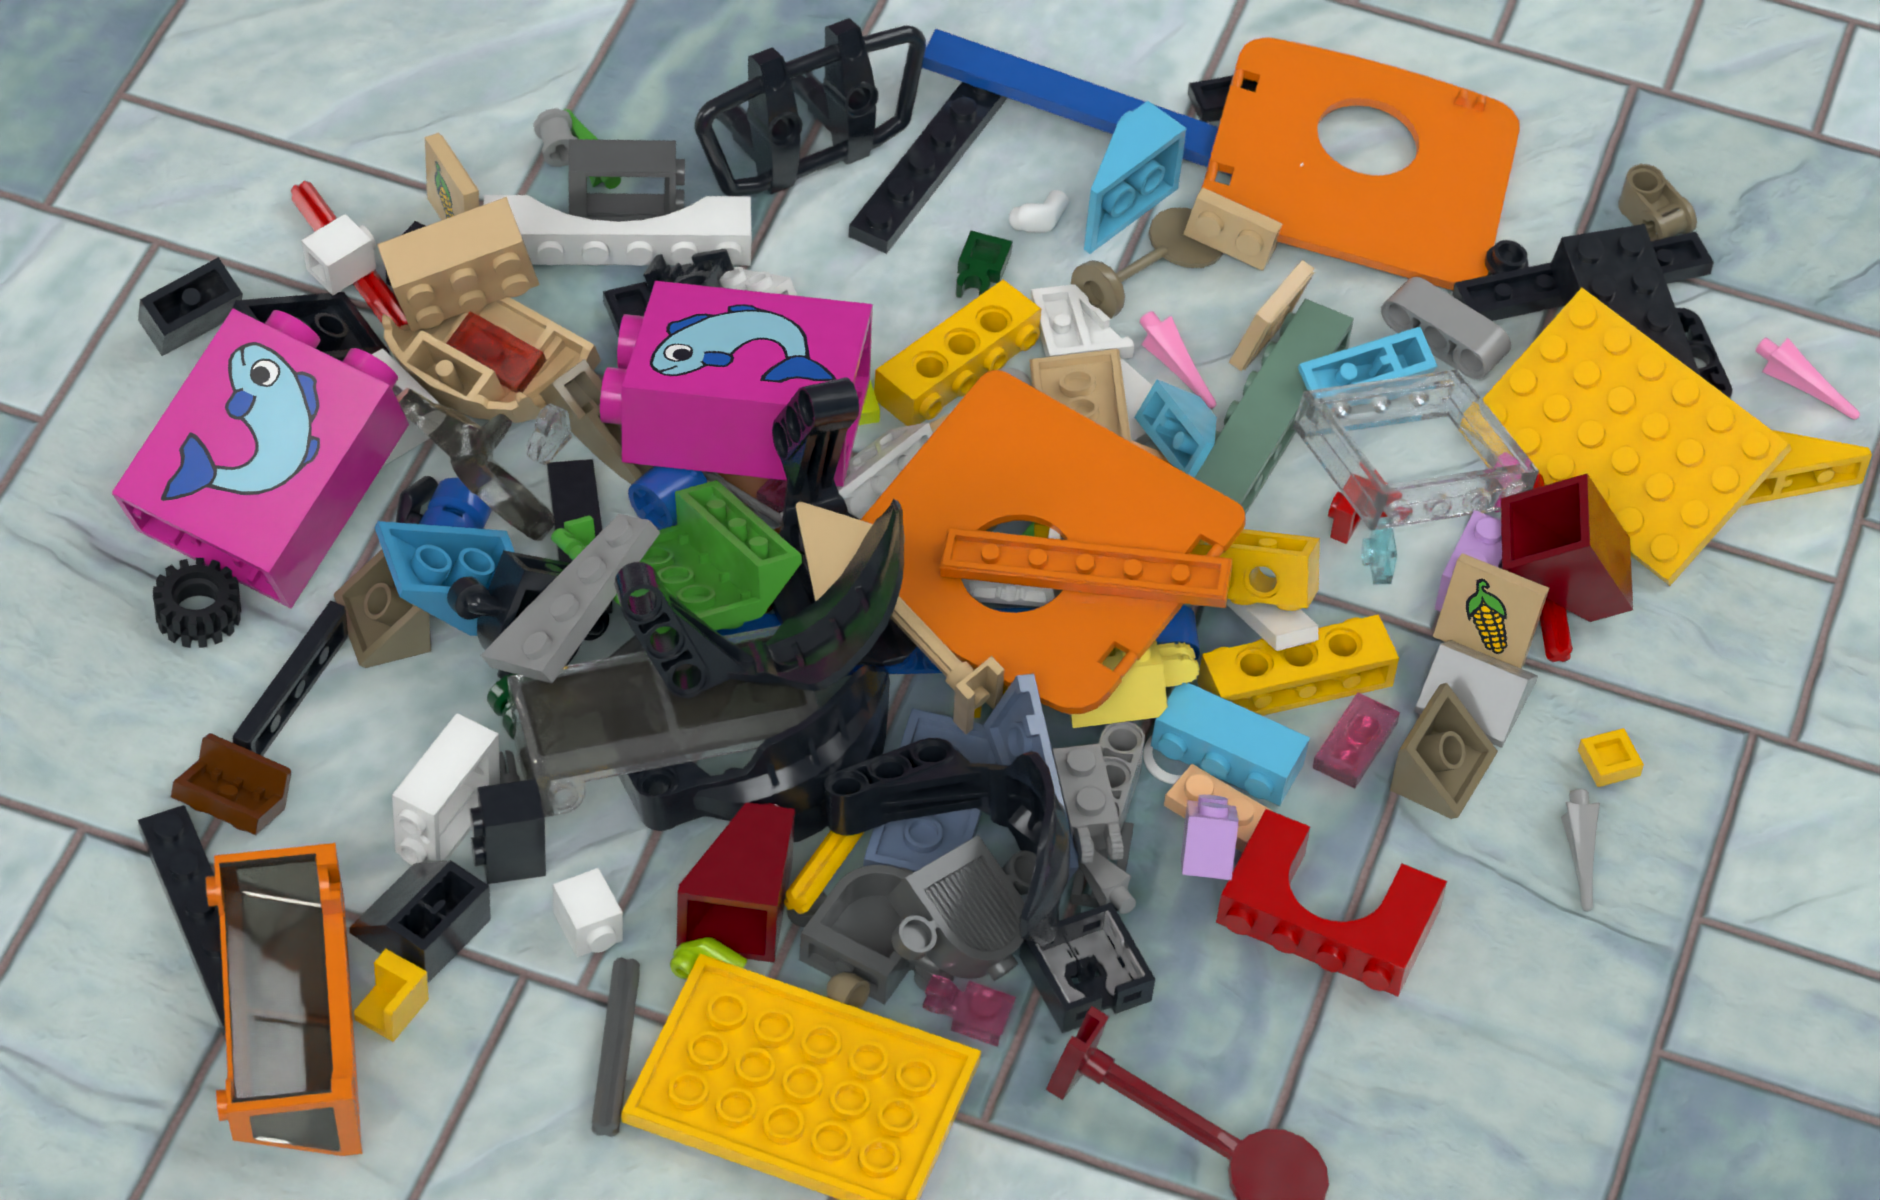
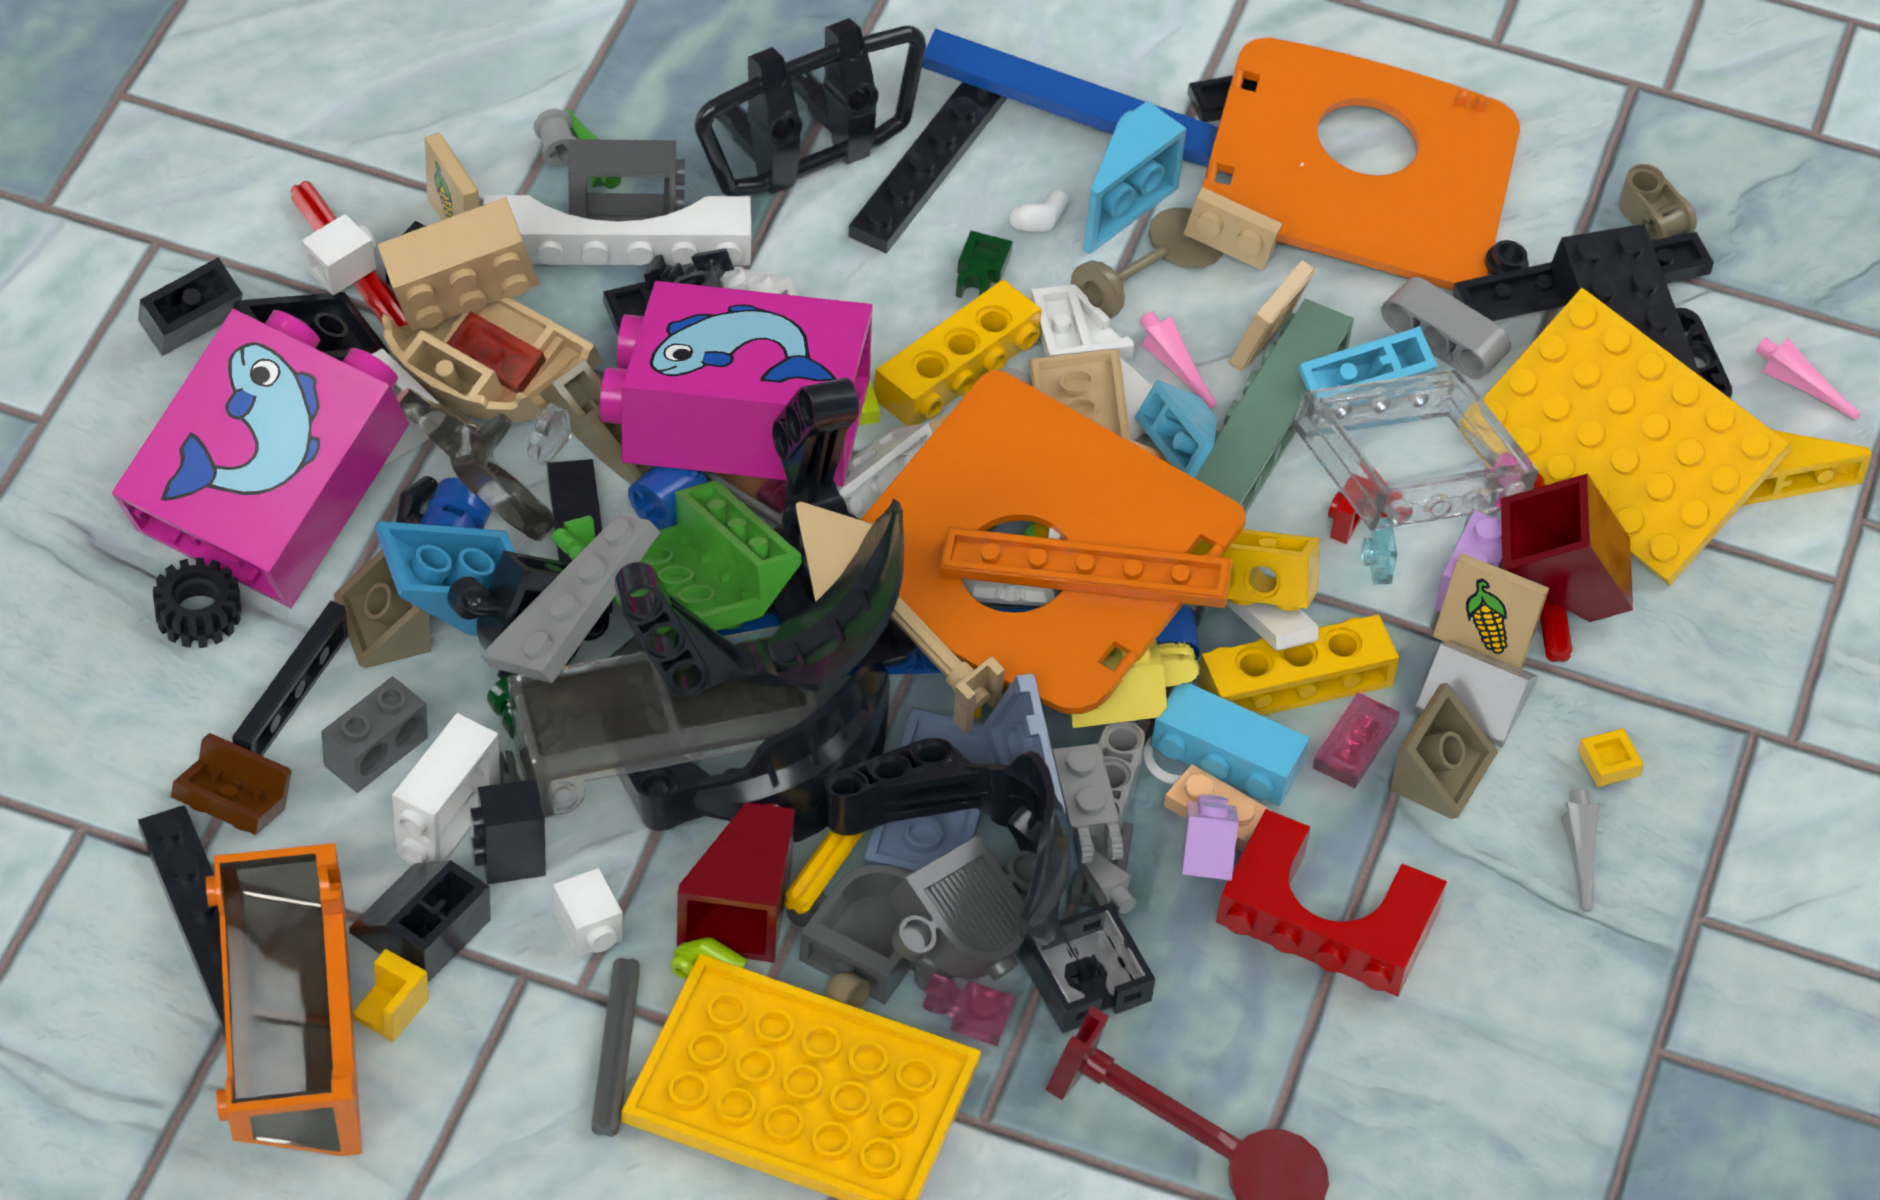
(374, 734): none -> dark grey brick

